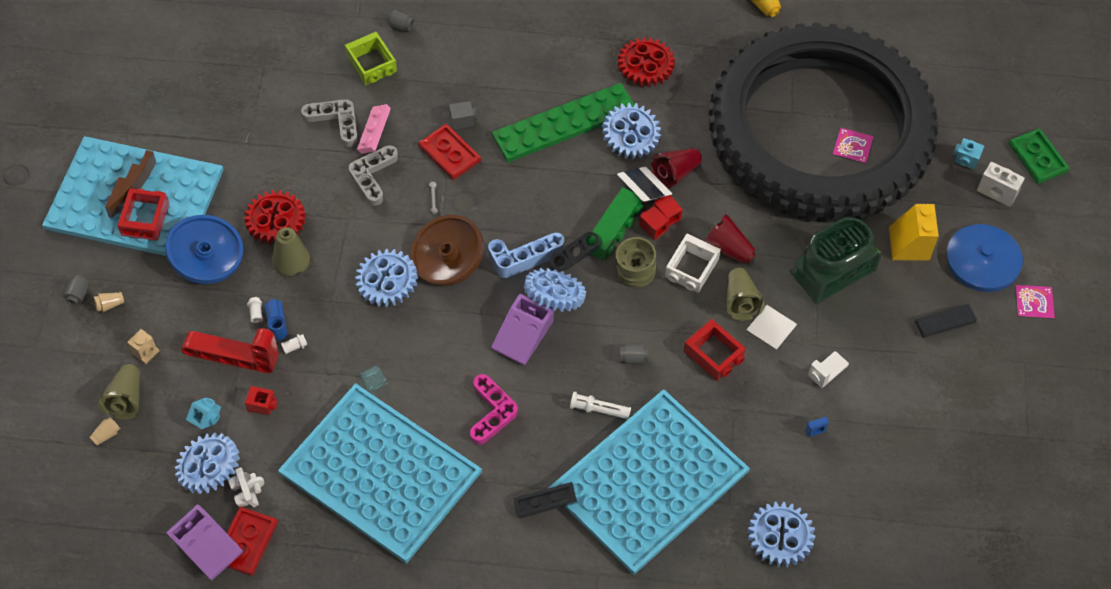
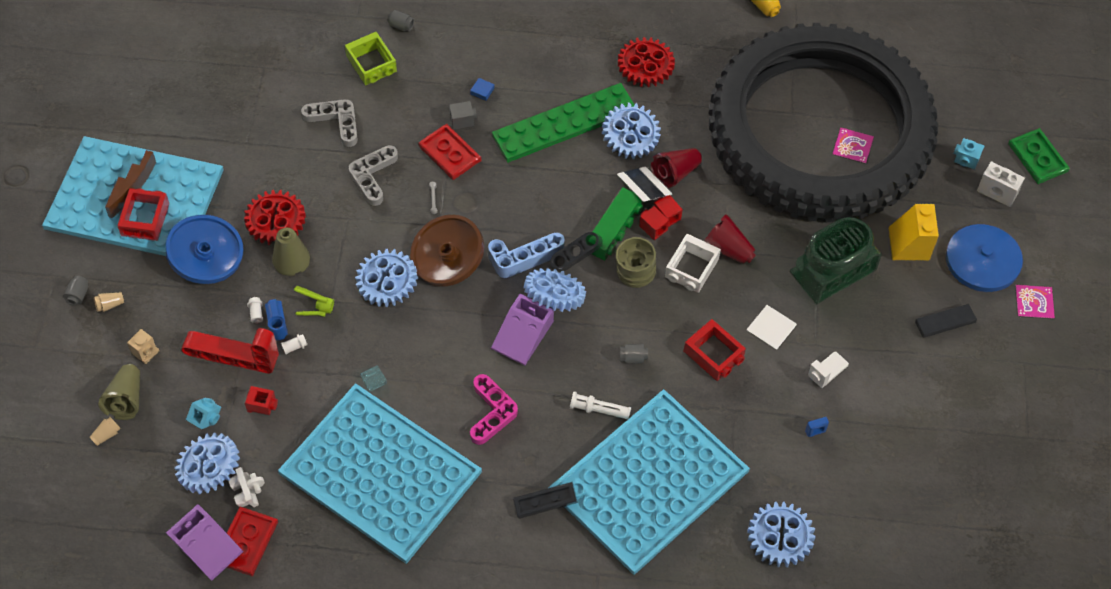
(323, 303): none -> lime plant
(373, 129): bright pink plate -> none
(482, 89): none -> blue tile
(743, 296): olive cone -> none

